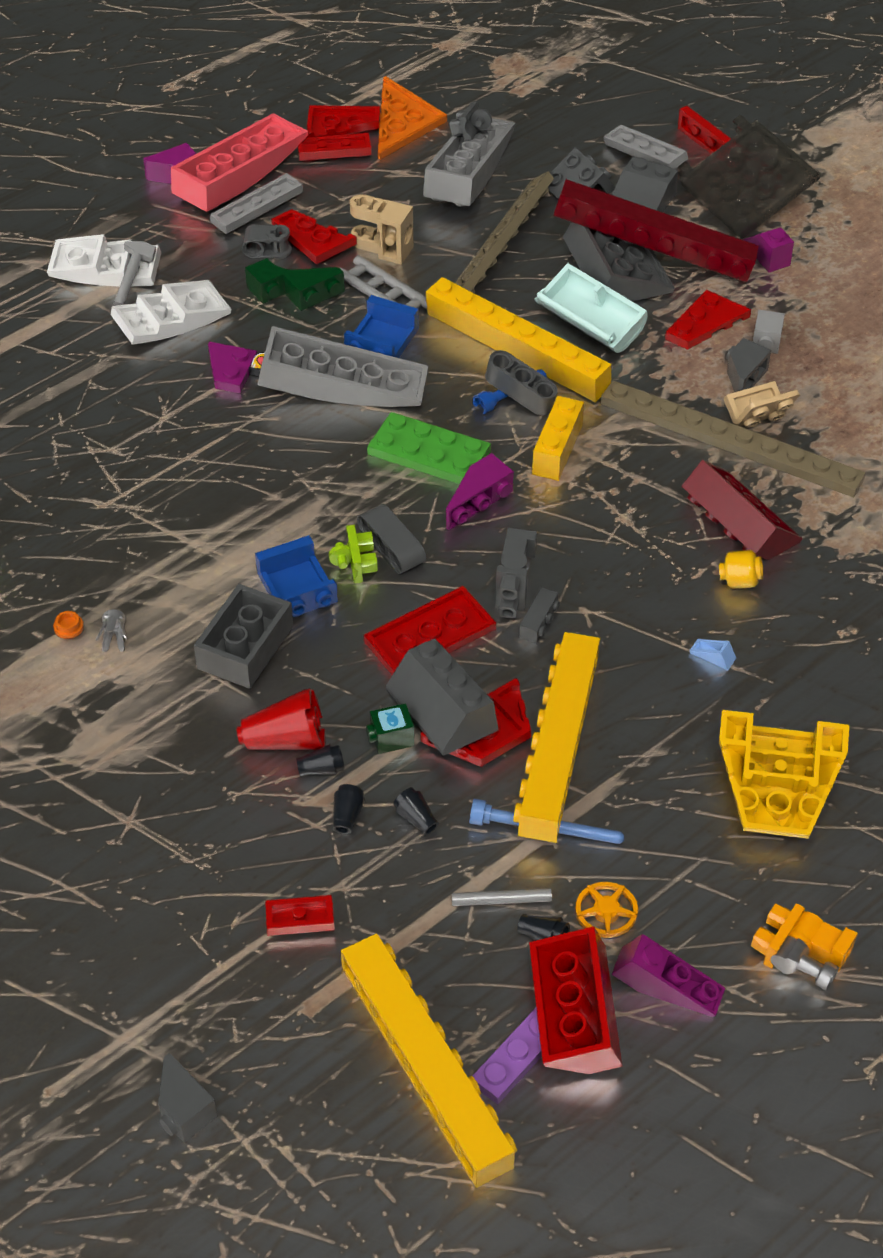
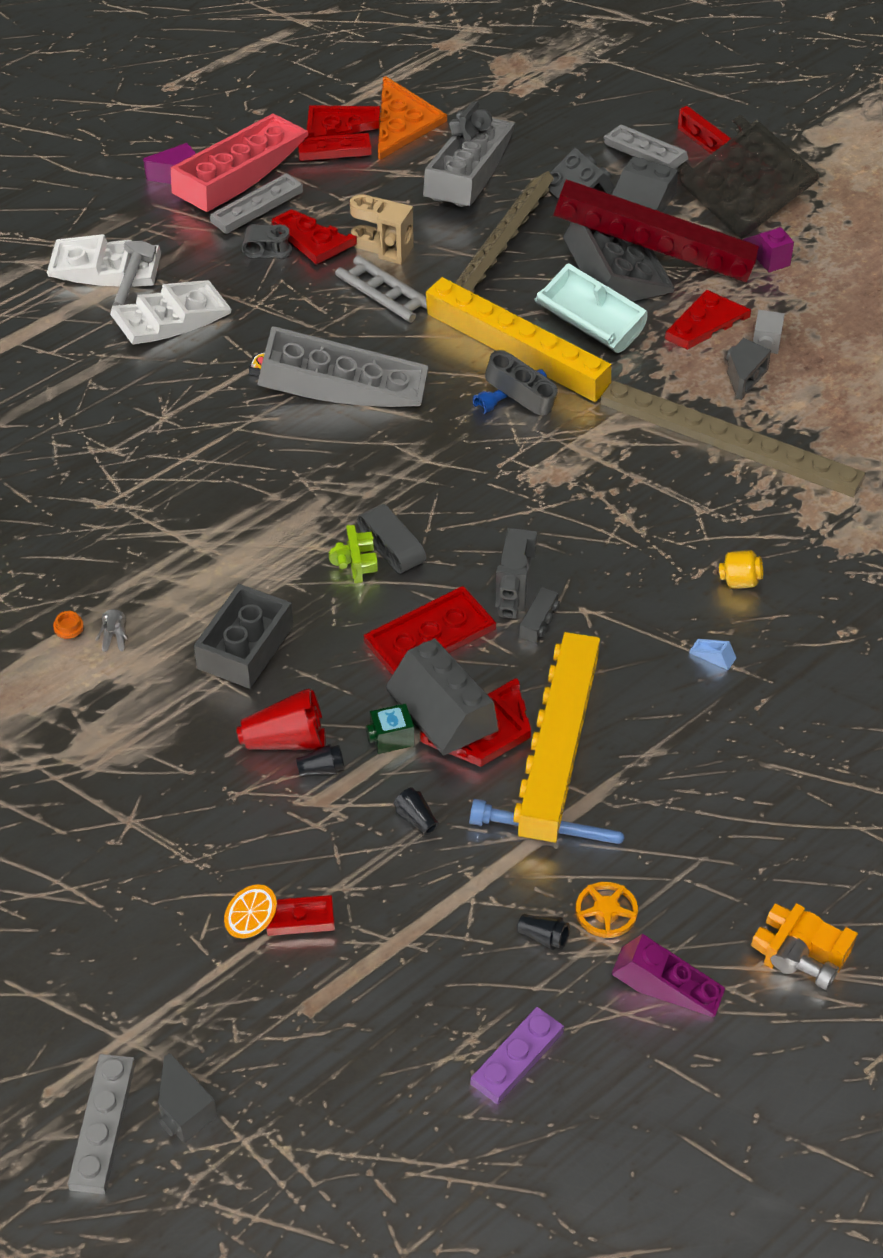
(101, 1124): none -> light grey plate
(230, 366): magenta wing -> none
(250, 911): none -> light orange sticker
(296, 576): blue panel -> none
(301, 286): dark green arch -> none
(347, 806): black cone -> none
(385, 328): blue panel -> none
(426, 447): bright green plate -> none
(429, 1061): yellow brick -> none
(481, 486): magenta slope -> none
(501, 897): light grey bar -> none
(558, 438): yellow brick -> none
(575, 1002): red slope -> none
(739, 511): dark red slope -> none
(759, 403): tan bracket -> none
(781, 773): yellow wedge -> none

